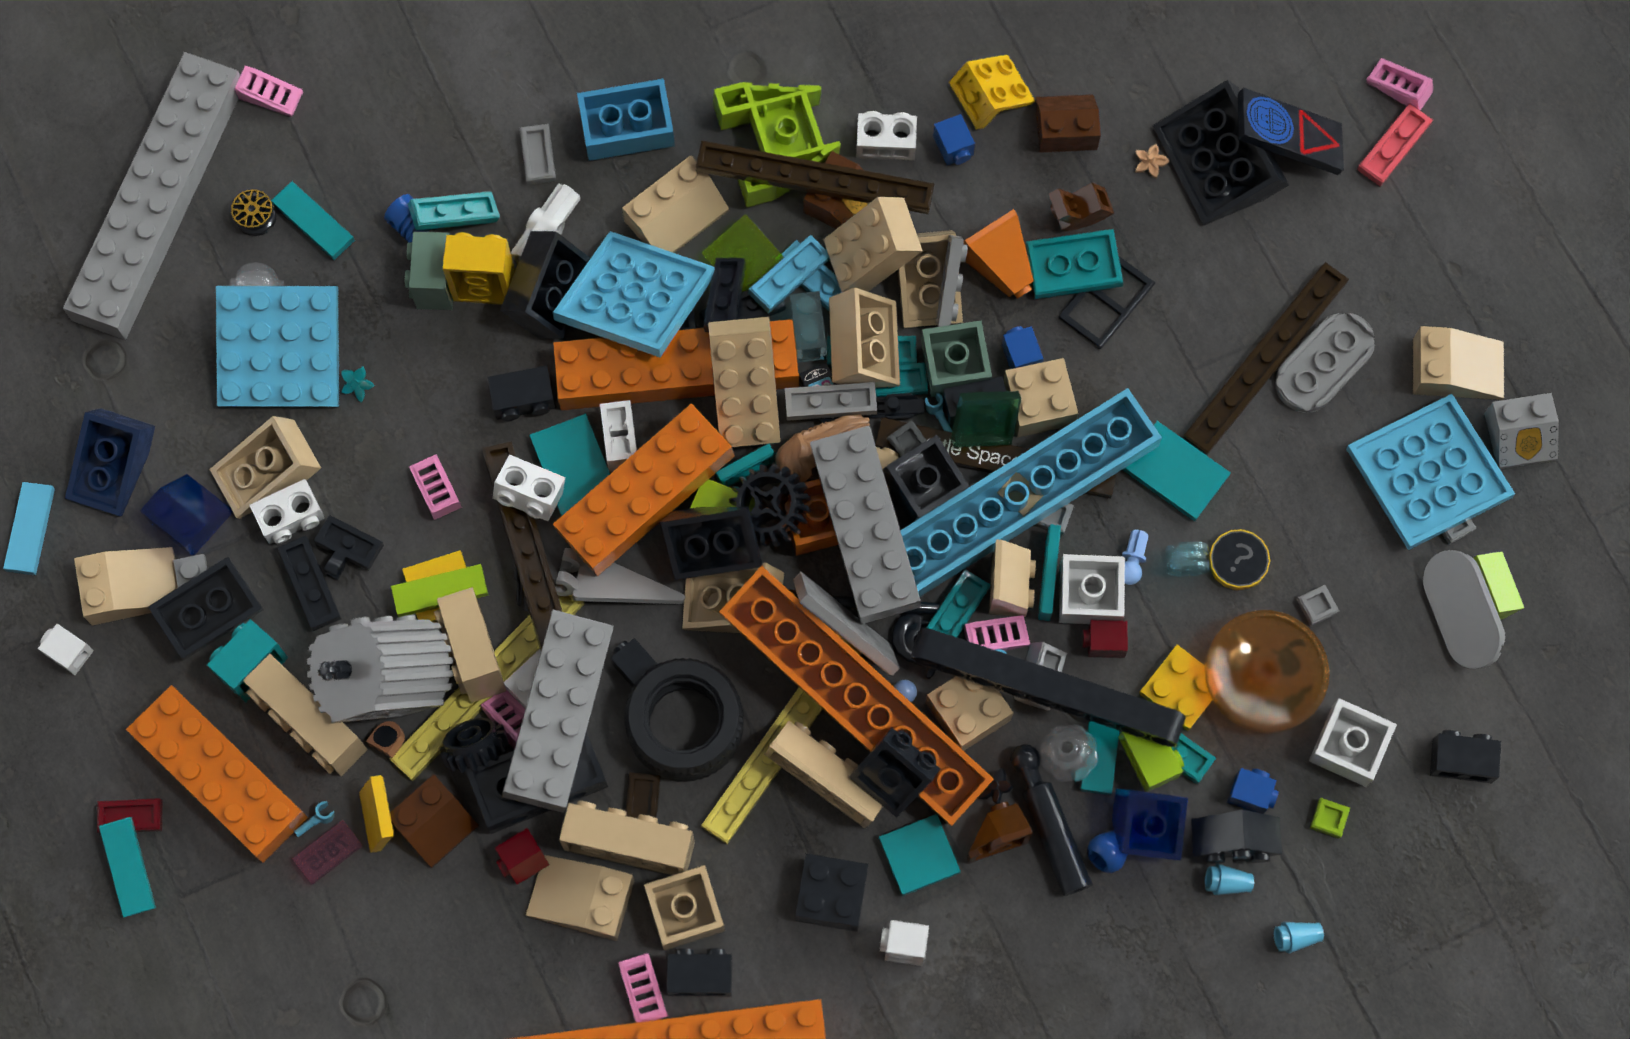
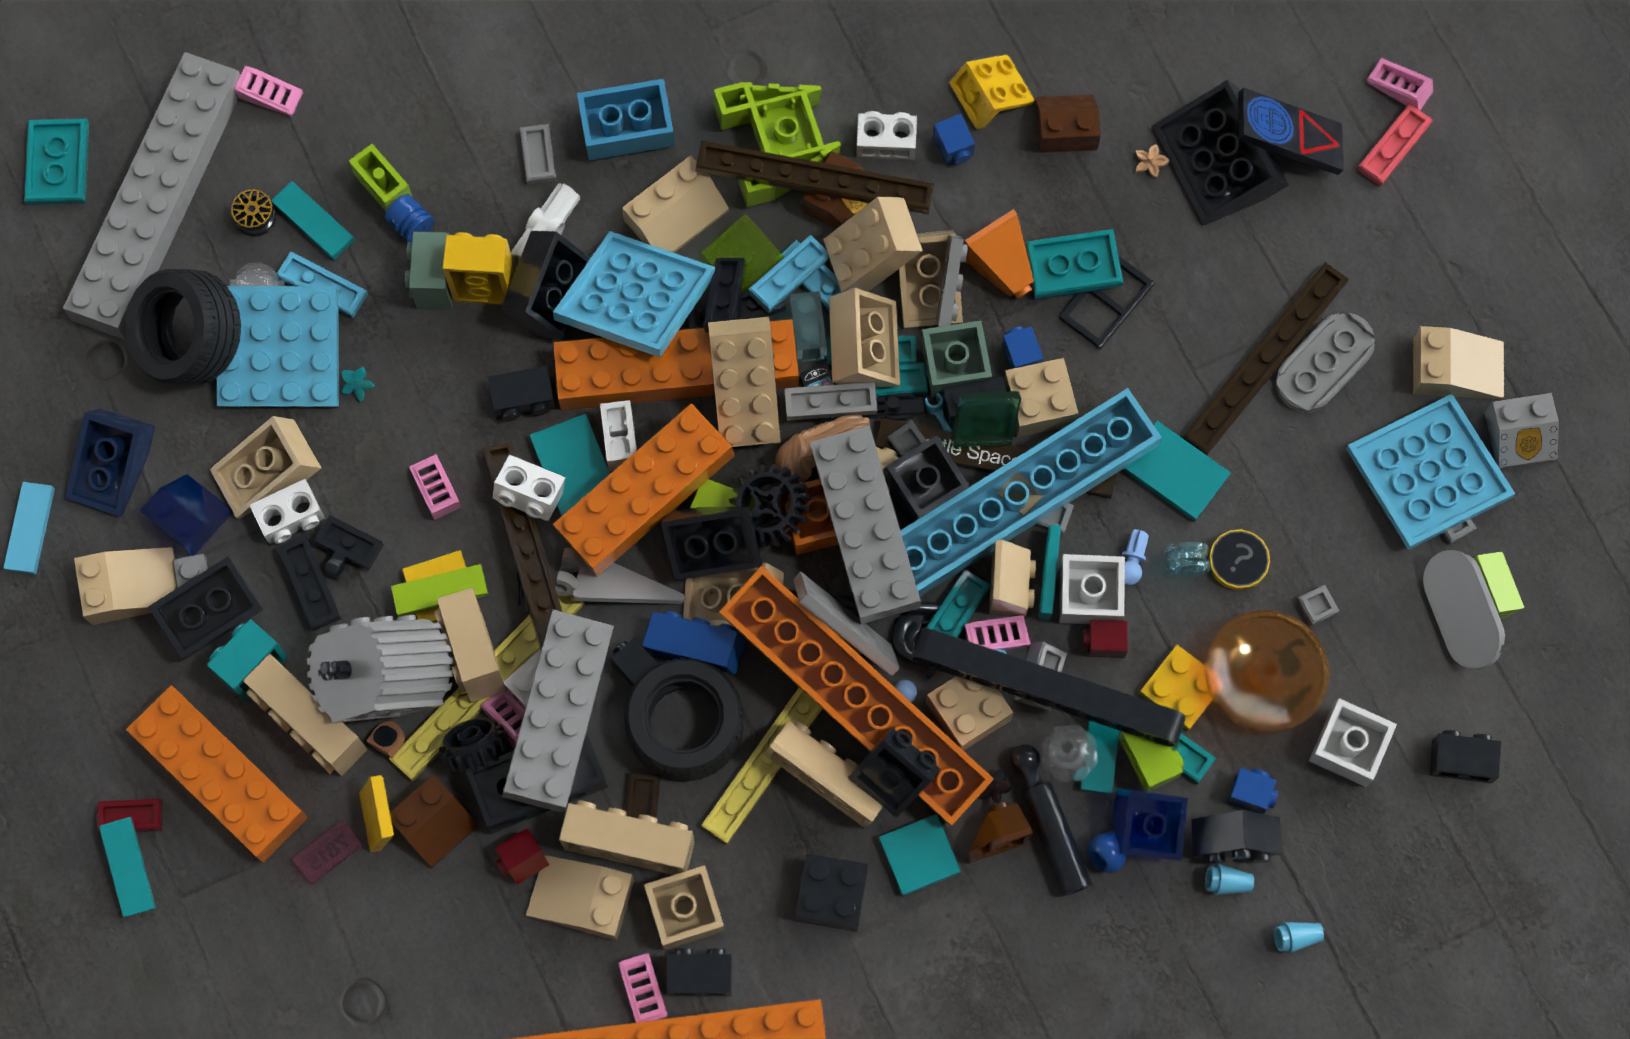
(56, 161): none -> teal tile
(65, 648): white brick -> none
(151, 326): none -> black tyre
(302, 272): none -> medium azure tile
(314, 820): medium azure hand -> none
(378, 176): none -> lime brick
(453, 210): teal tile -> none
(678, 638): none -> blue brick
(730, 474): teal tile -> none
(904, 942): white brick -> none
(1081, 207): reddish brown brick -> none
(1330, 818): lime tile -> none

